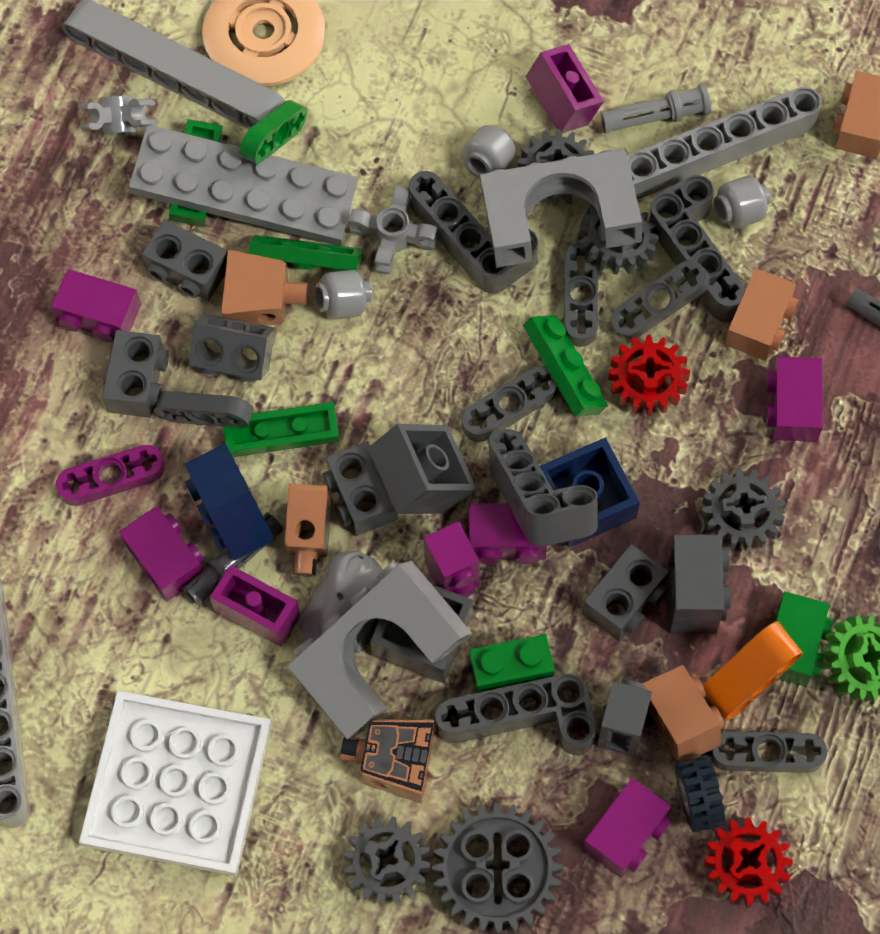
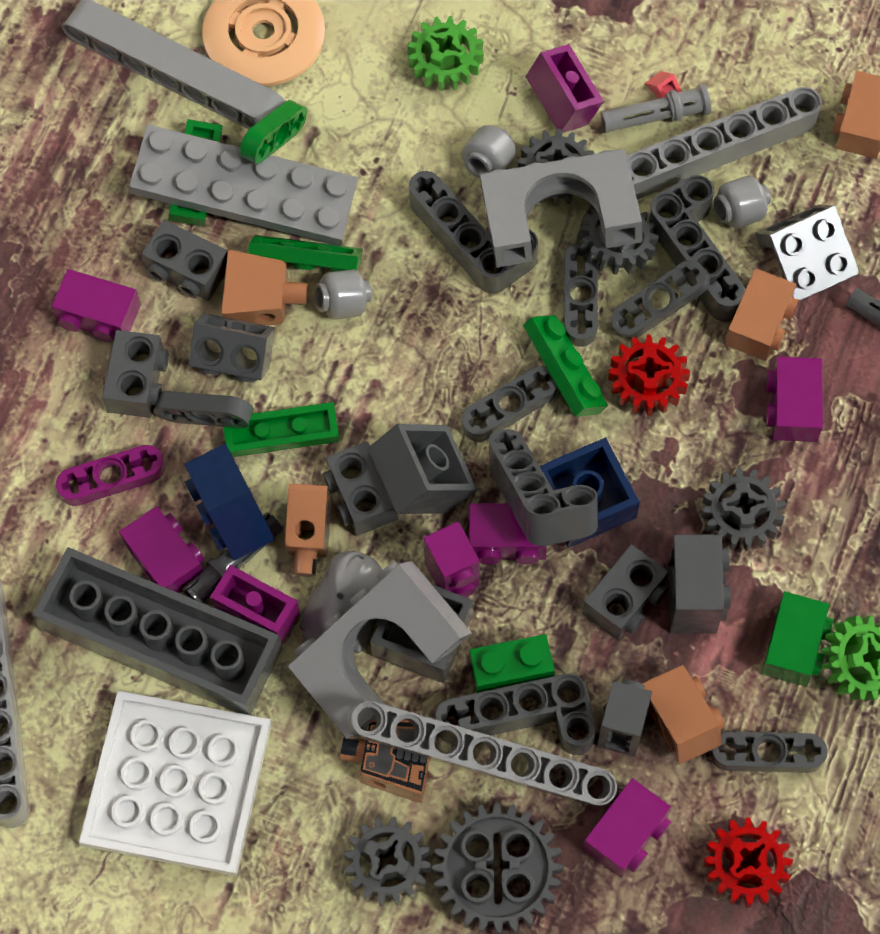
(117, 114): light grey pin -> none
(158, 632): none -> dark grey brick
(395, 216): light grey pin -> none
(446, 55): none -> bright green gear
(500, 758): none -> light grey beam
(662, 83): none -> coral piece
(700, 793): black wheel -> none
(752, 670): orange beam -> none
(811, 249): none -> bracket

